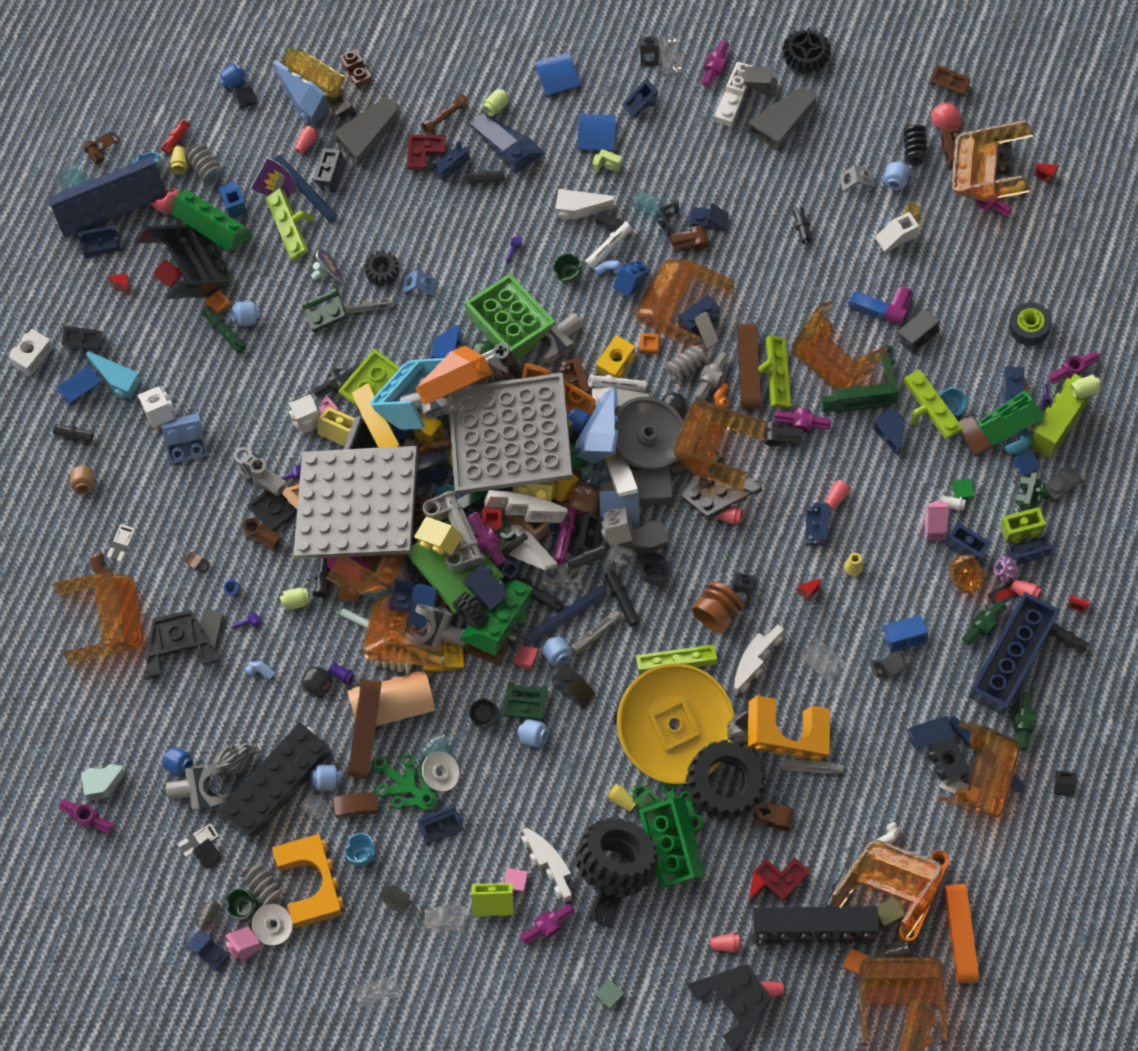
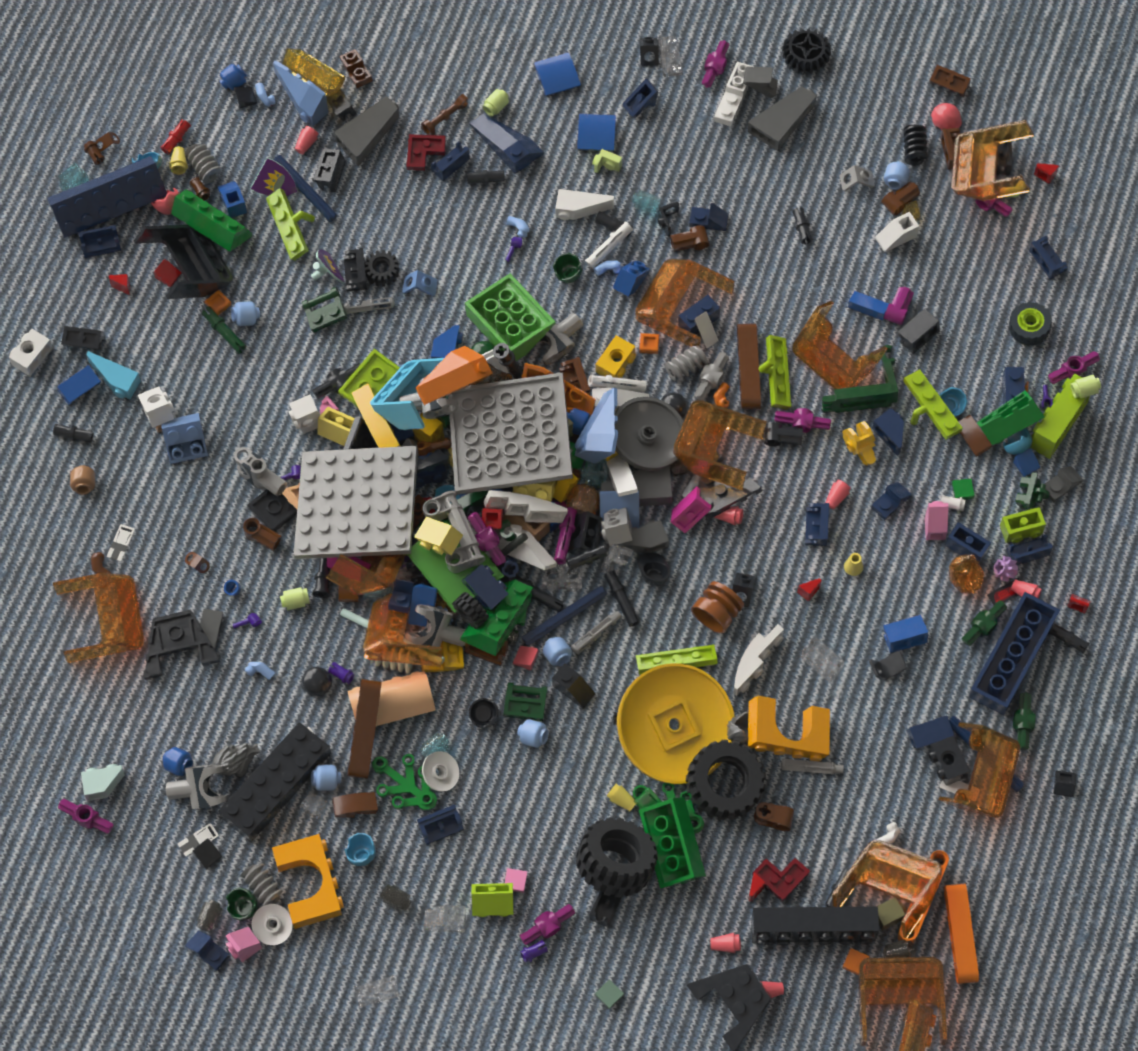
(201, 191): none -> reddish brown pin
(261, 93): none -> light blue arm
(355, 270): none -> black hinge
(519, 224): none -> light blue arm
(533, 952): none -> dark purple pin
(547, 857): white slope -> none
(689, 510): none -> dark pink panel
(861, 445): none -> yellow hinge
(891, 500): none -> dark blue slope
(896, 201): none -> reddish brown piece
(1047, 258): none -> dark blue hinge

